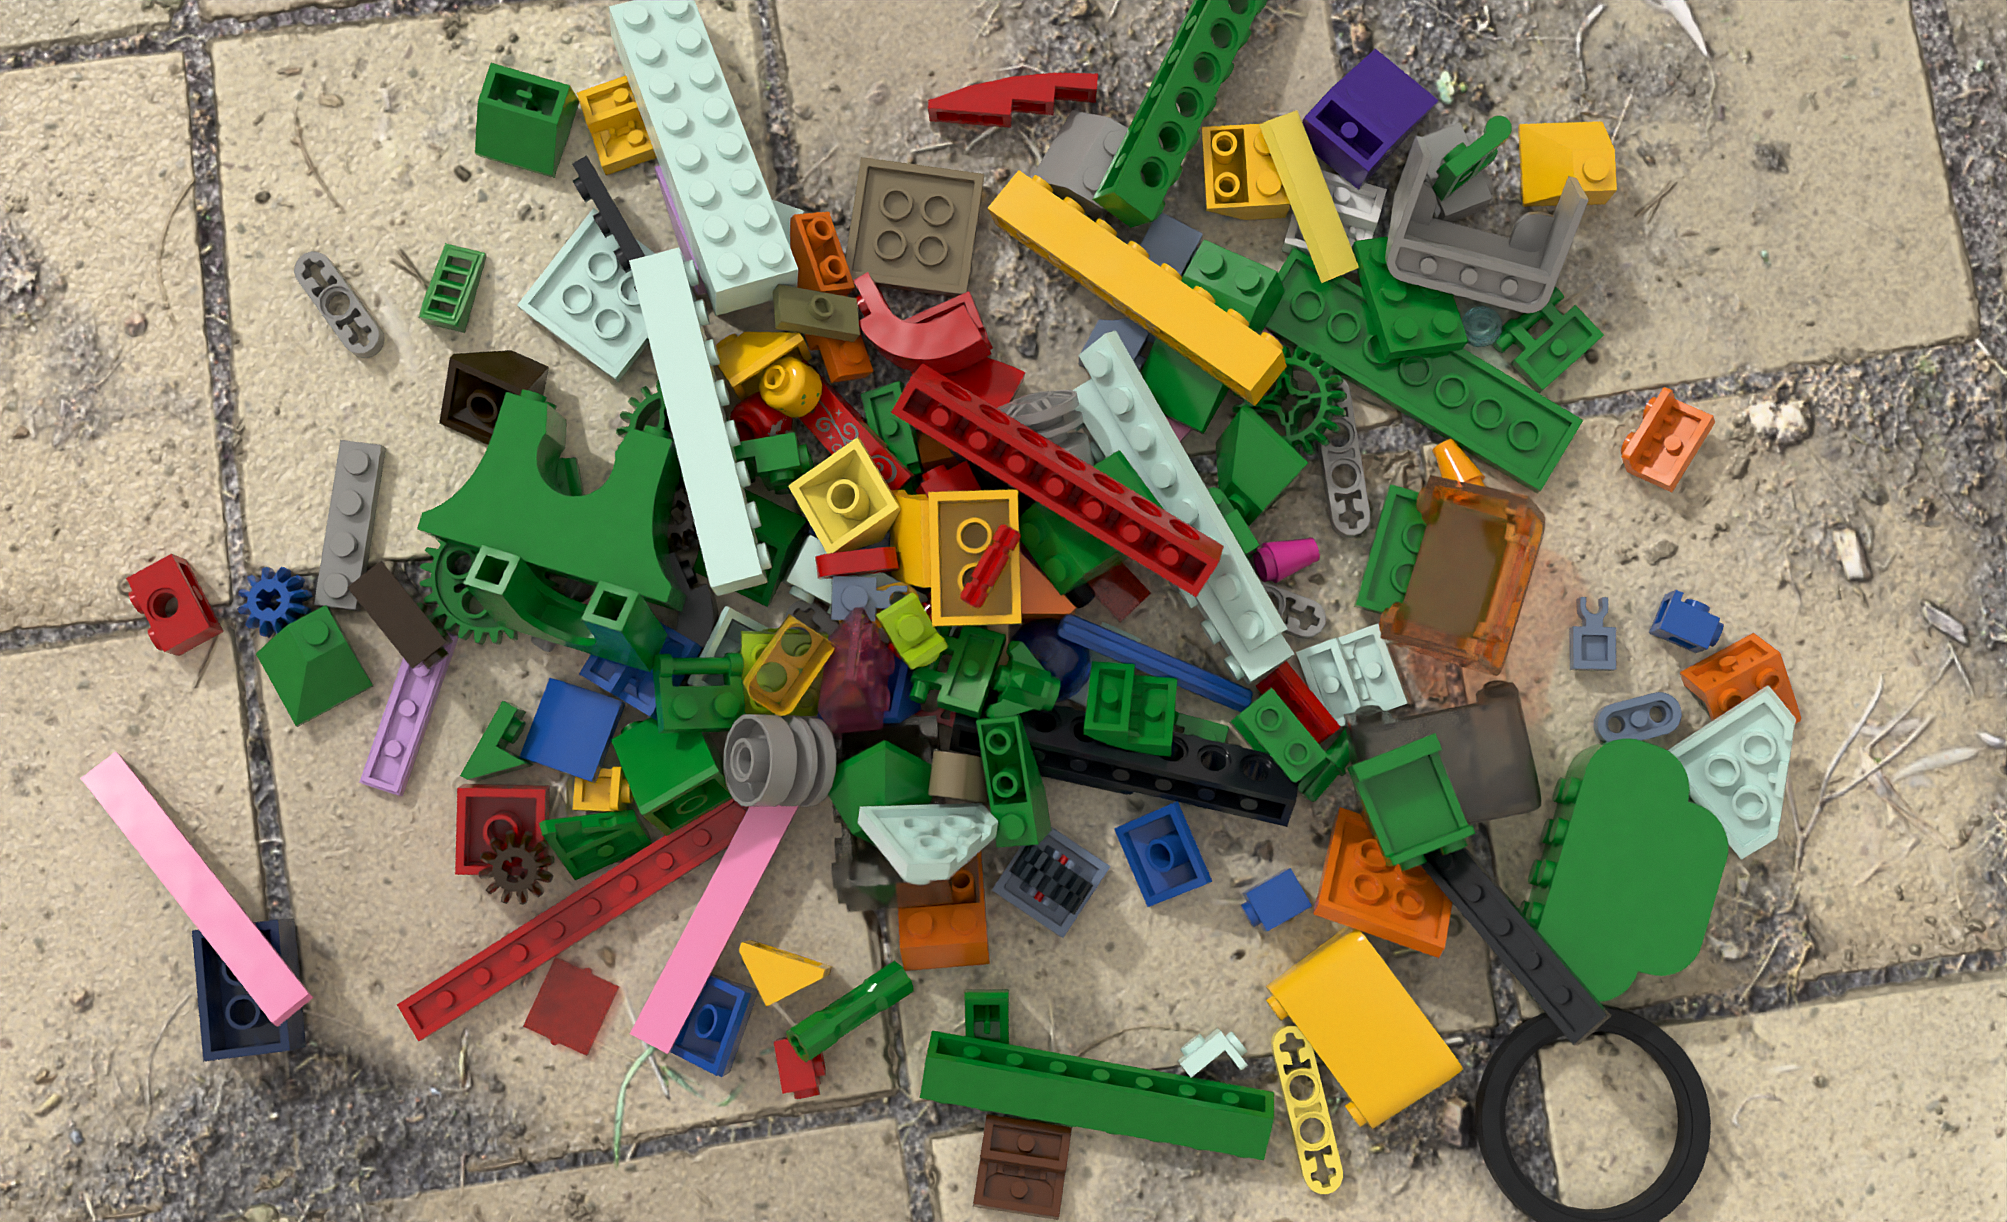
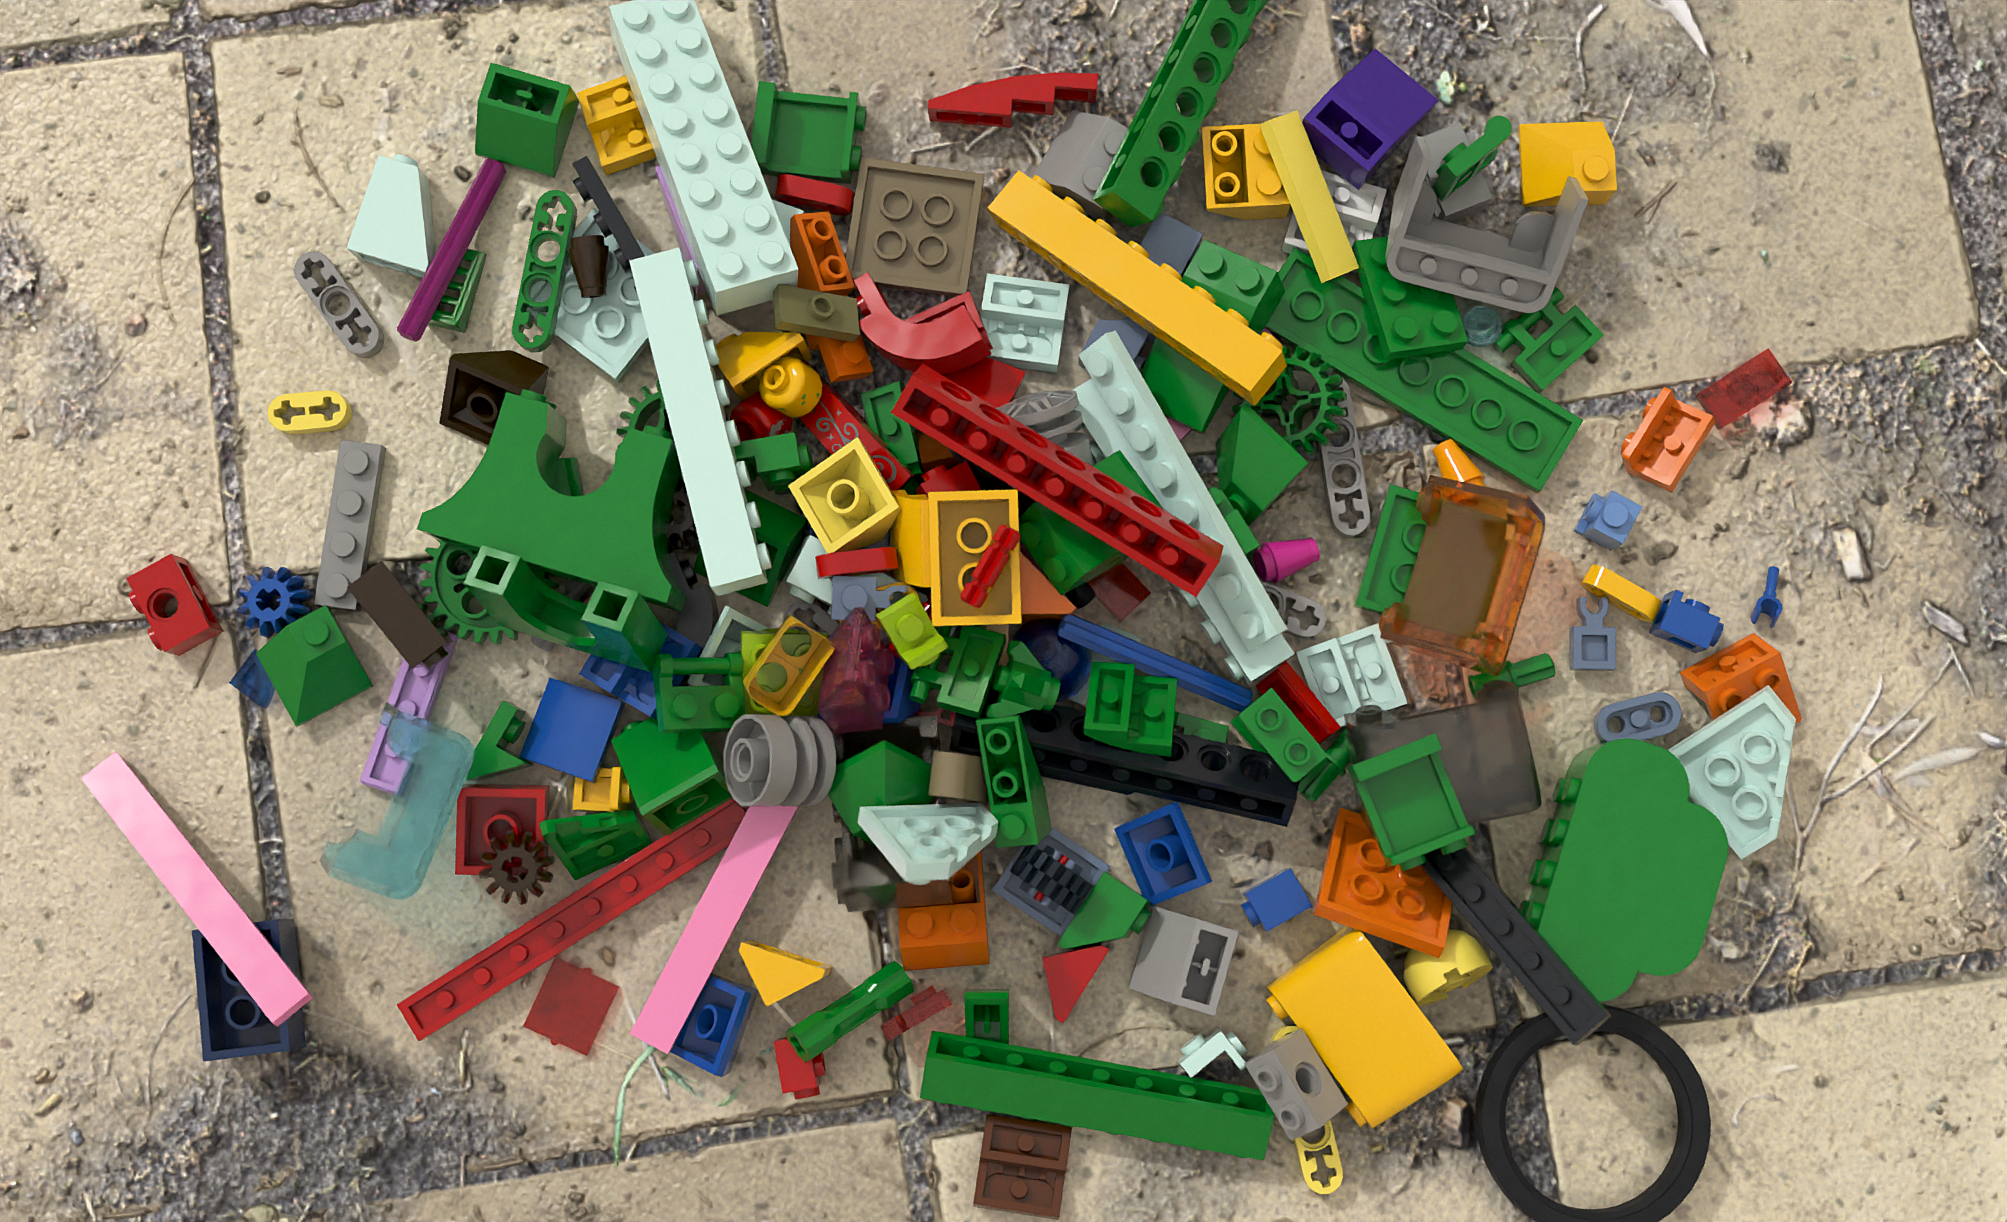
(254, 681): none -> clear blue tile
(309, 403): none -> light yellow beam
(395, 218): none -> light aqua slope
(418, 812): none -> clear light blue windscreen
(451, 250): none -> magenta axle
(538, 270): none -> green beam
(590, 264): none -> dark brown cone
(807, 134): none -> green panel
(814, 195): none -> red beam
(926, 1004): none -> clear red plate
(1024, 321): none -> light aqua slope
(1070, 974): none -> red slope
(1107, 915): none -> green slope
(1183, 960): none -> light grey slope
(1296, 1084): none -> light grey brick
(1460, 964): none -> light yellow cylinder
(1520, 673): none -> green axle
(1608, 519): none -> medium blue brick
(1621, 593): none -> yellow beam
(1743, 388): none -> clear red plate
(1768, 602): none -> blue hand

